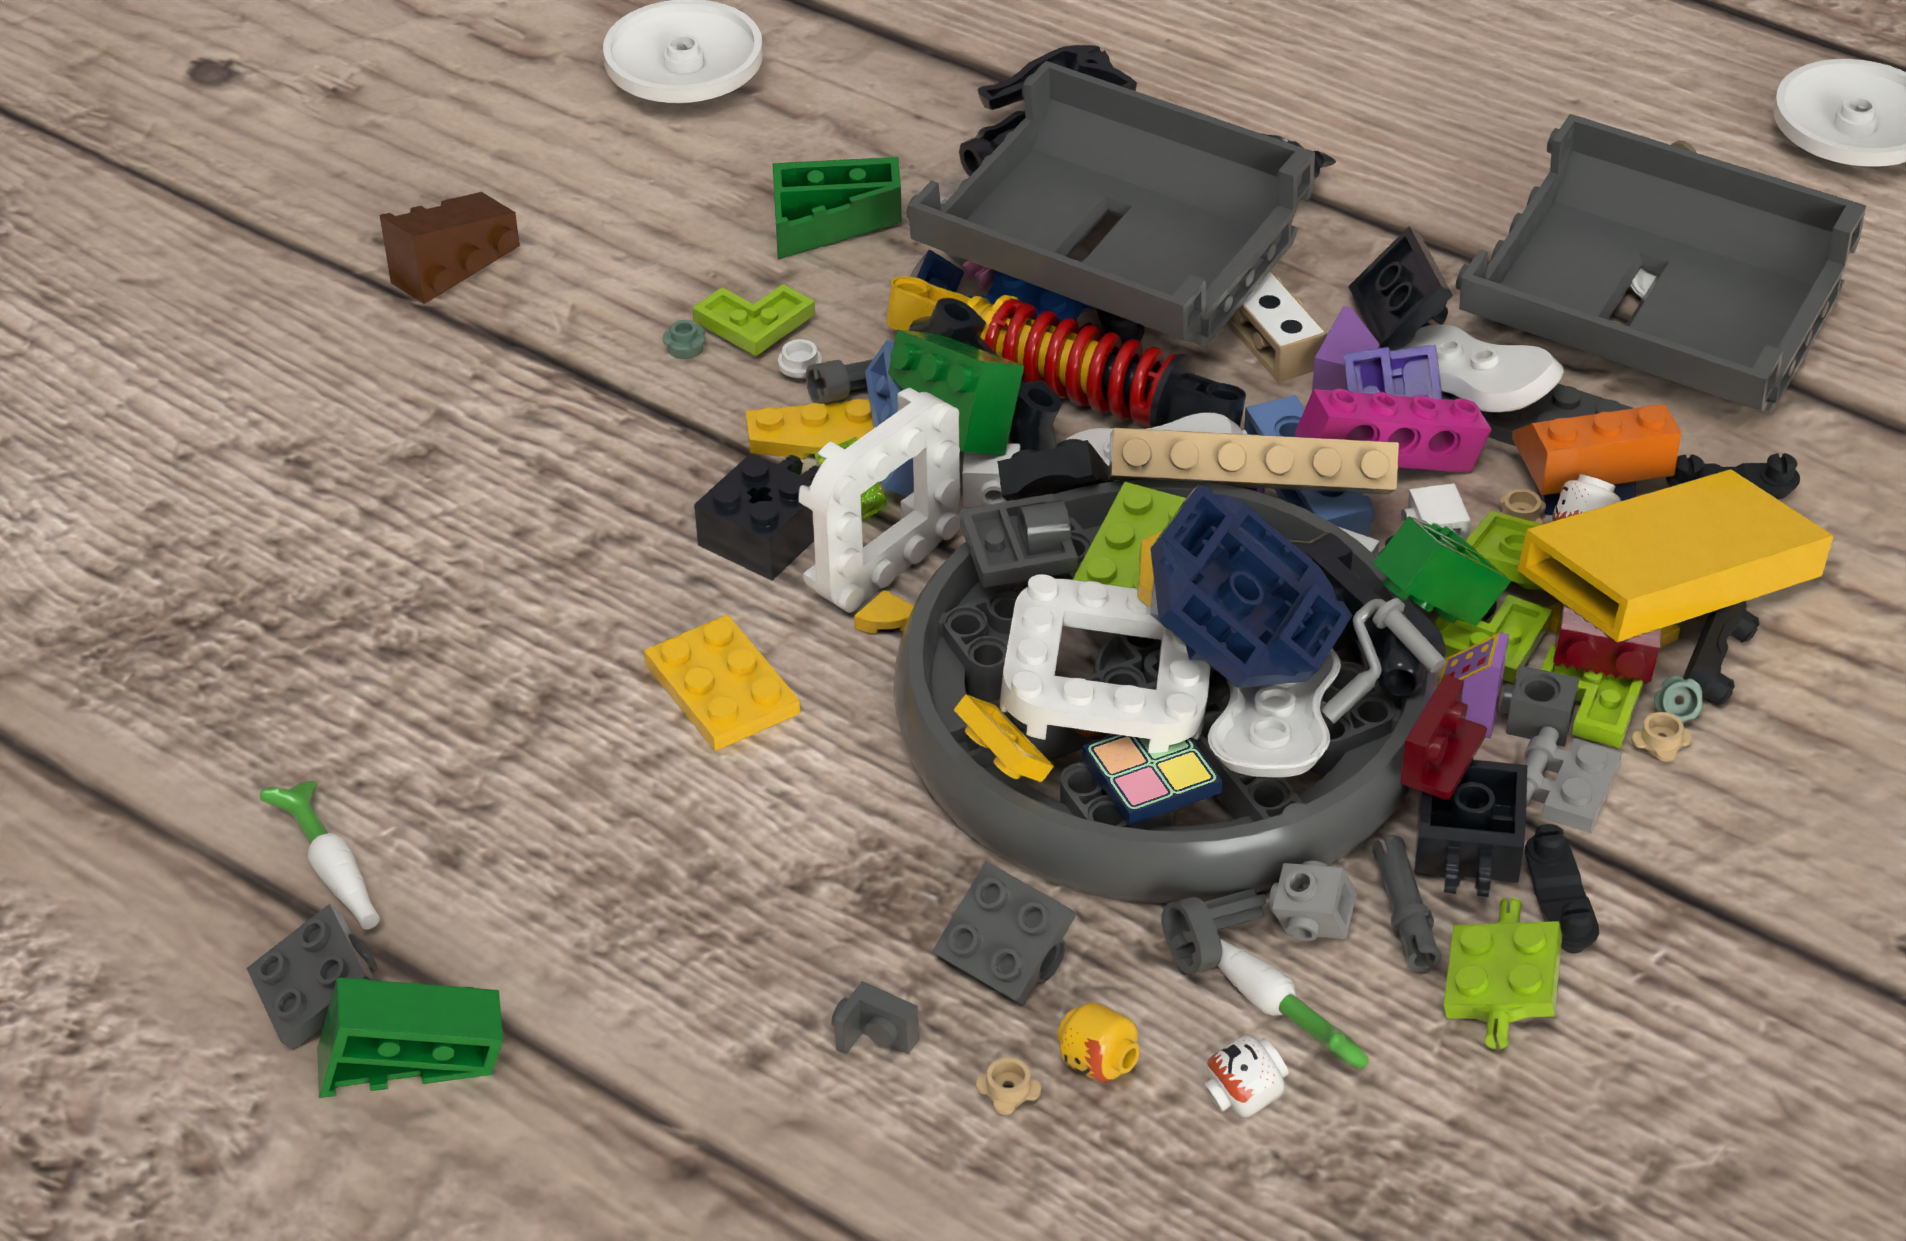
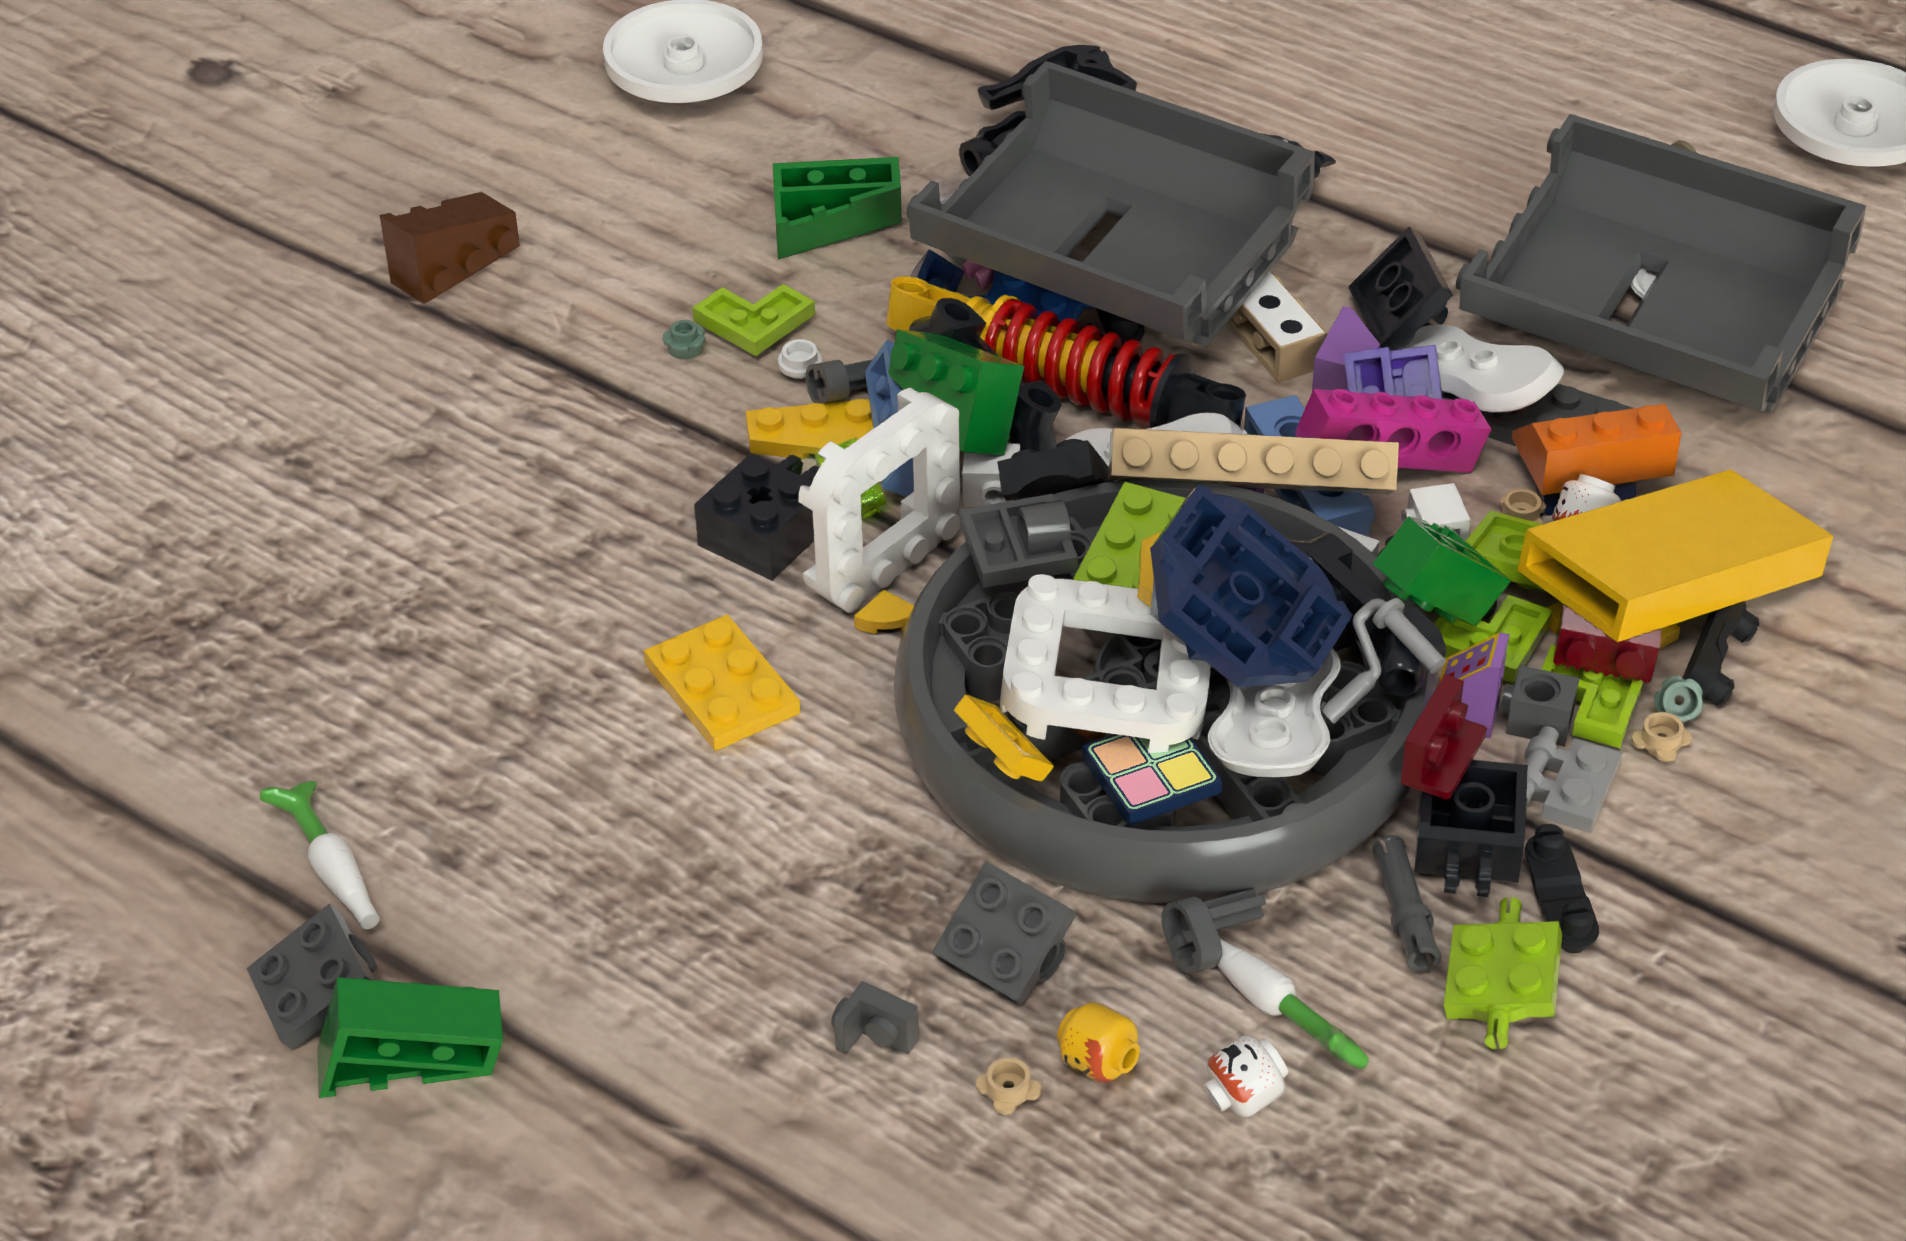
(1313, 900): light grey brick -> none
(1775, 477): black piece -> none

